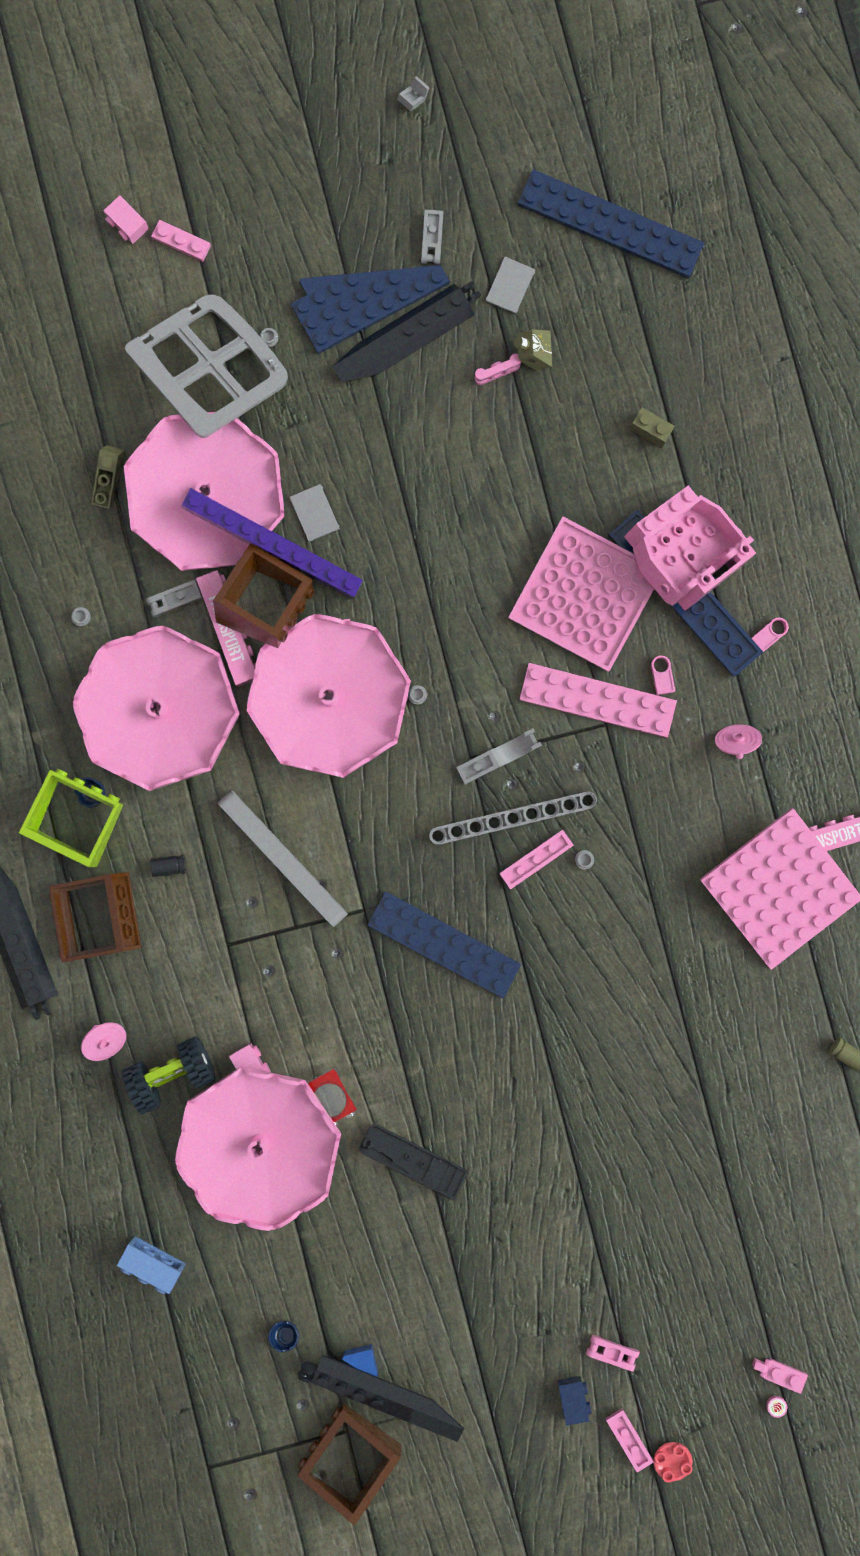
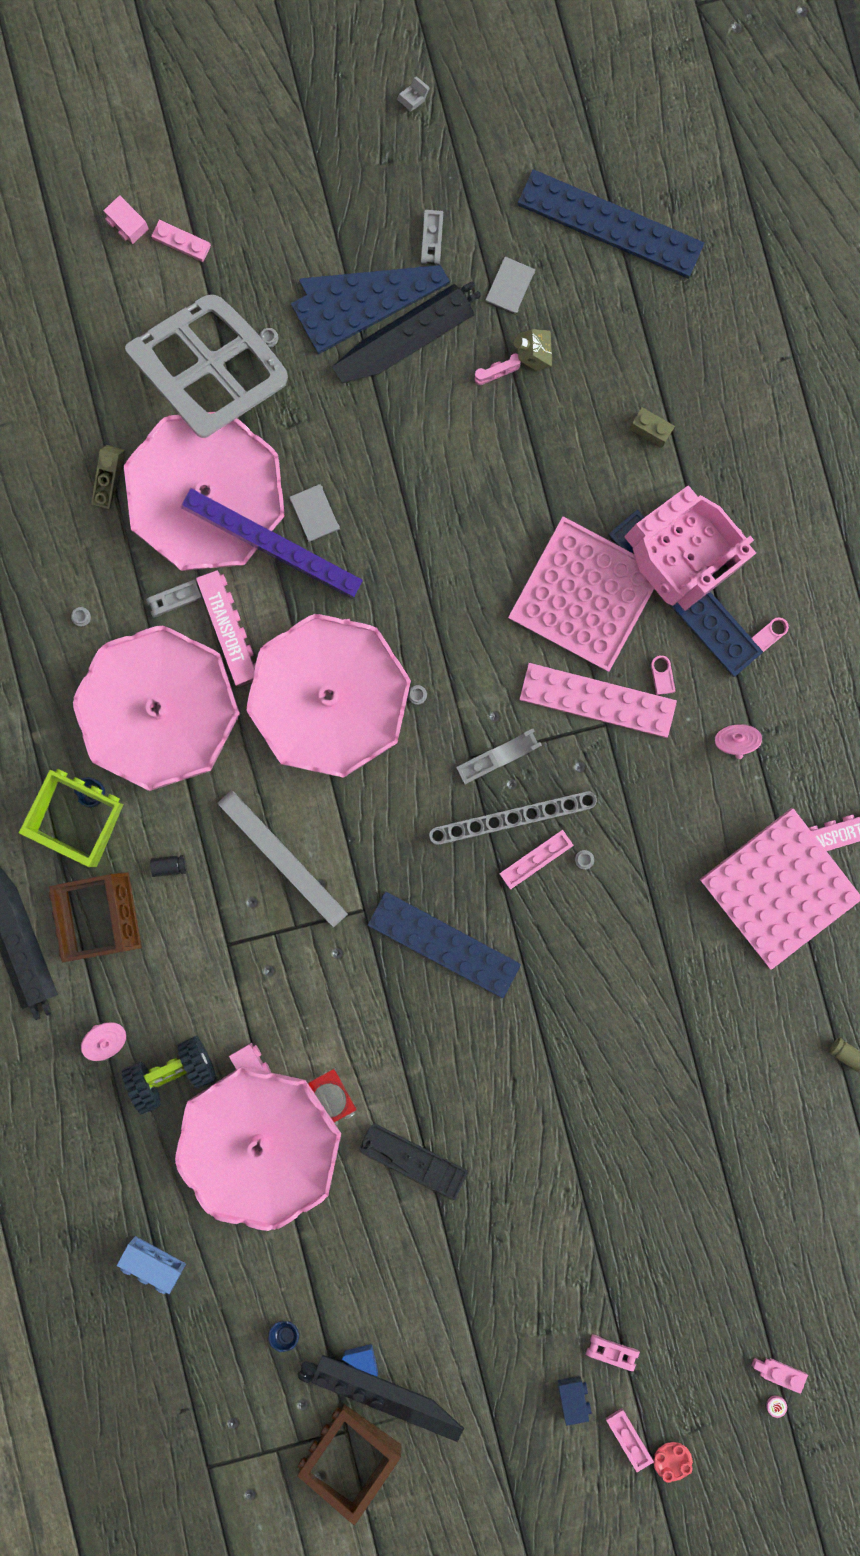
(237, 619): reddish brown windscreen -> none

